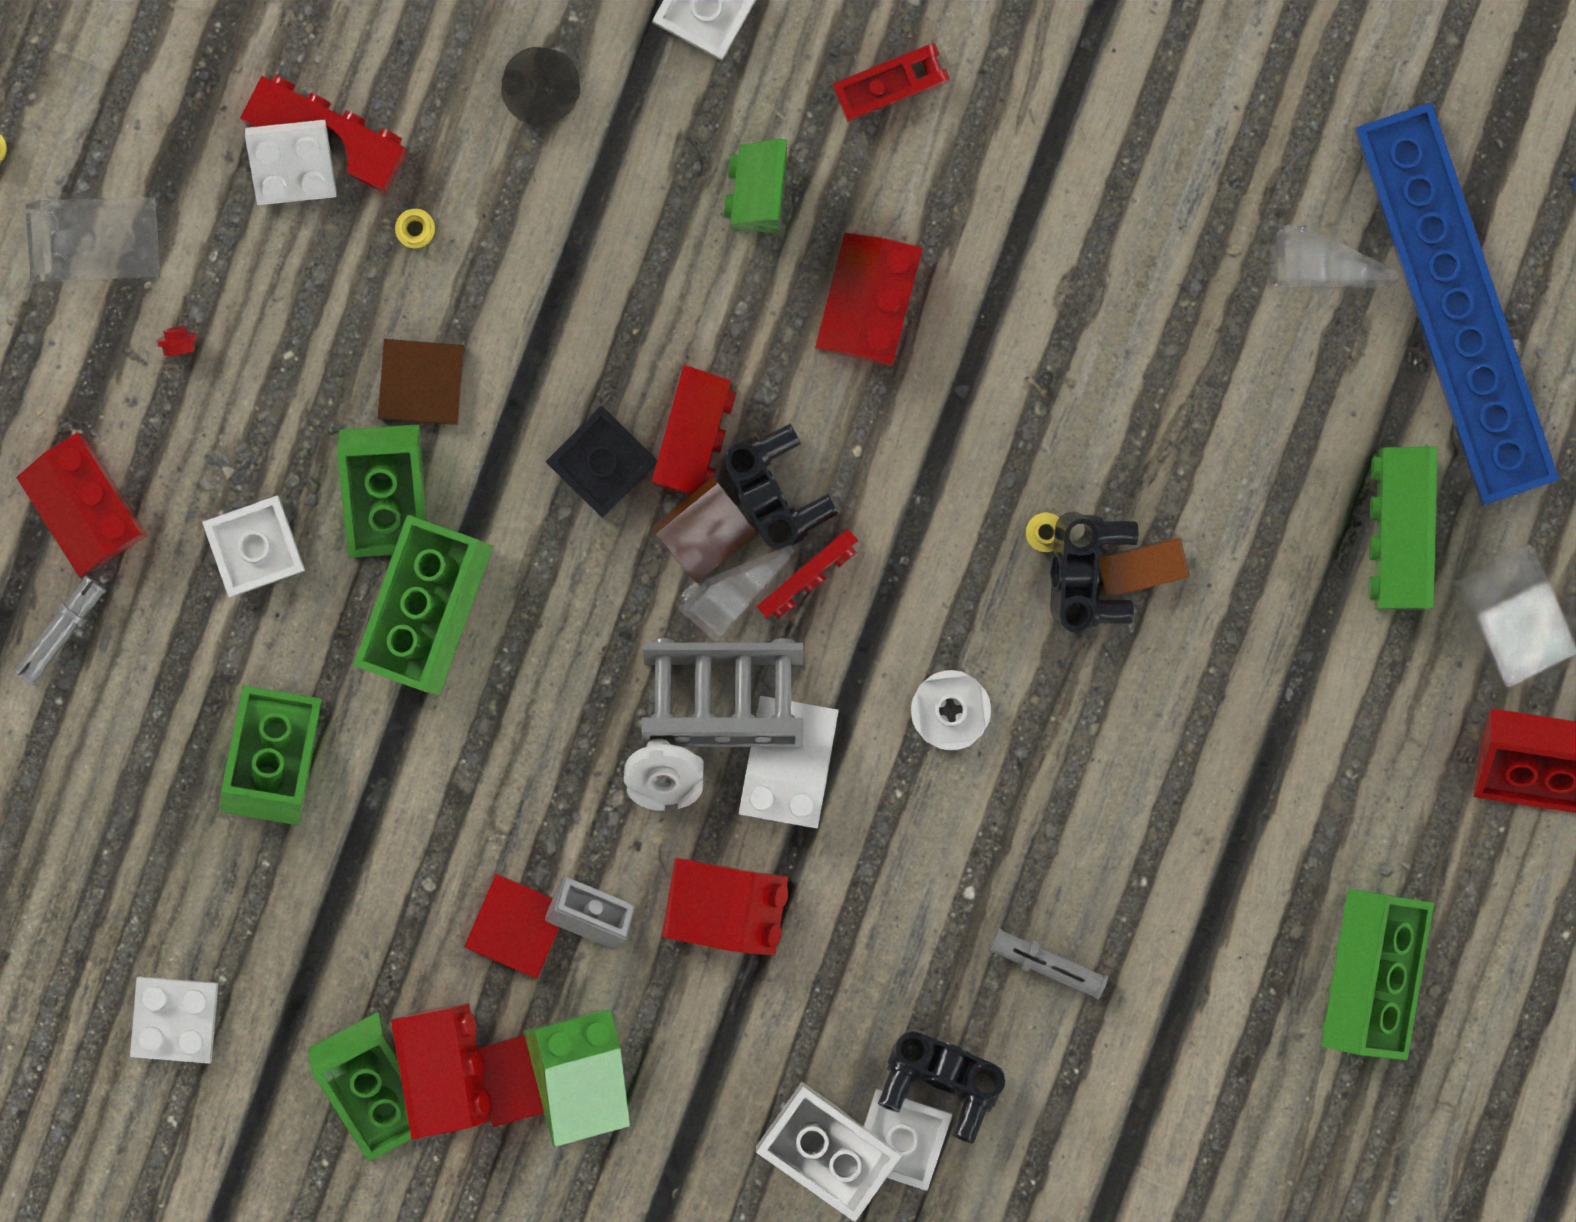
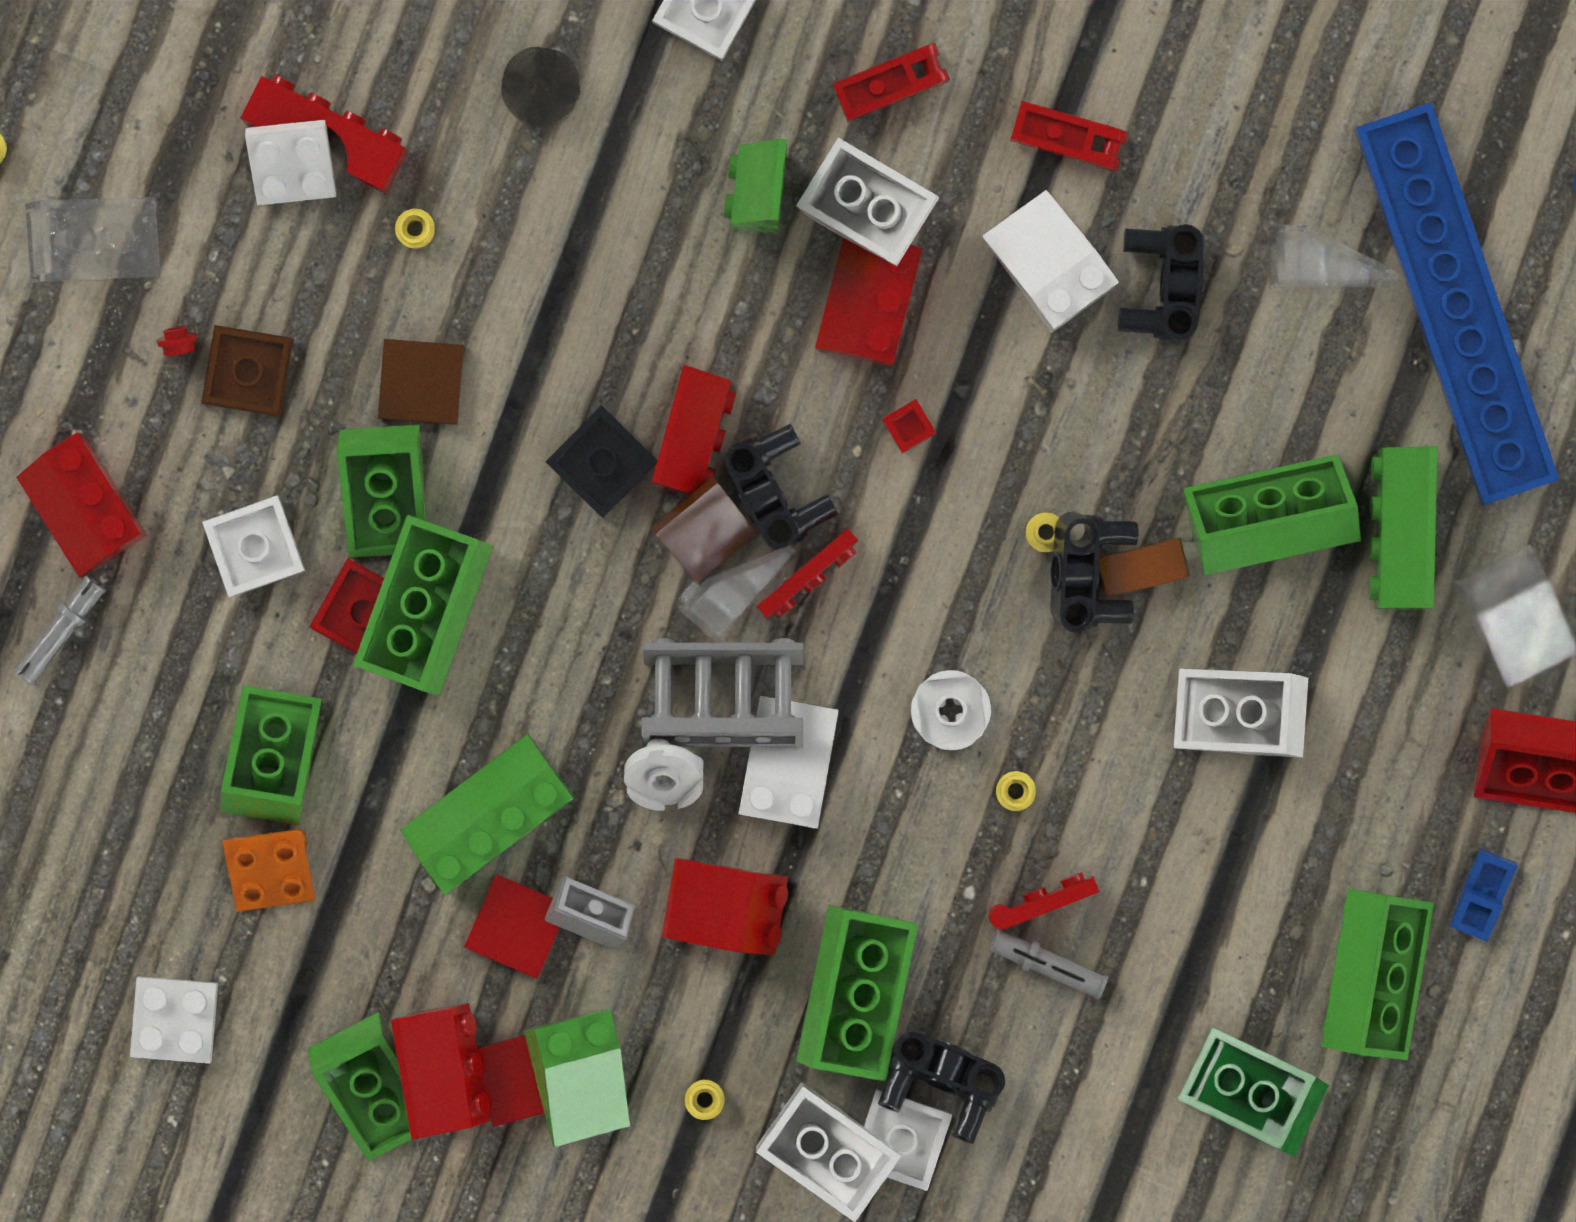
(247, 371): none -> reddish brown tile
(269, 869): none -> orange hinge
(348, 605): none -> red tile
(486, 814): none -> bright green slope
(699, 1111): none -> light yellow plate
(856, 993): none -> bright green slope
(867, 202): none -> white slope
(909, 426): none -> red plate
(1027, 797): none -> light yellow plate
(1040, 902): none -> red plate
(1050, 261): none -> white slope
(1067, 135): none -> red plate
(1179, 282): none -> black piece
(1241, 712): none -> white slope
(1253, 1092): none -> green slope
(1272, 514): none -> bright green slope
(1483, 894): none -> blue slope

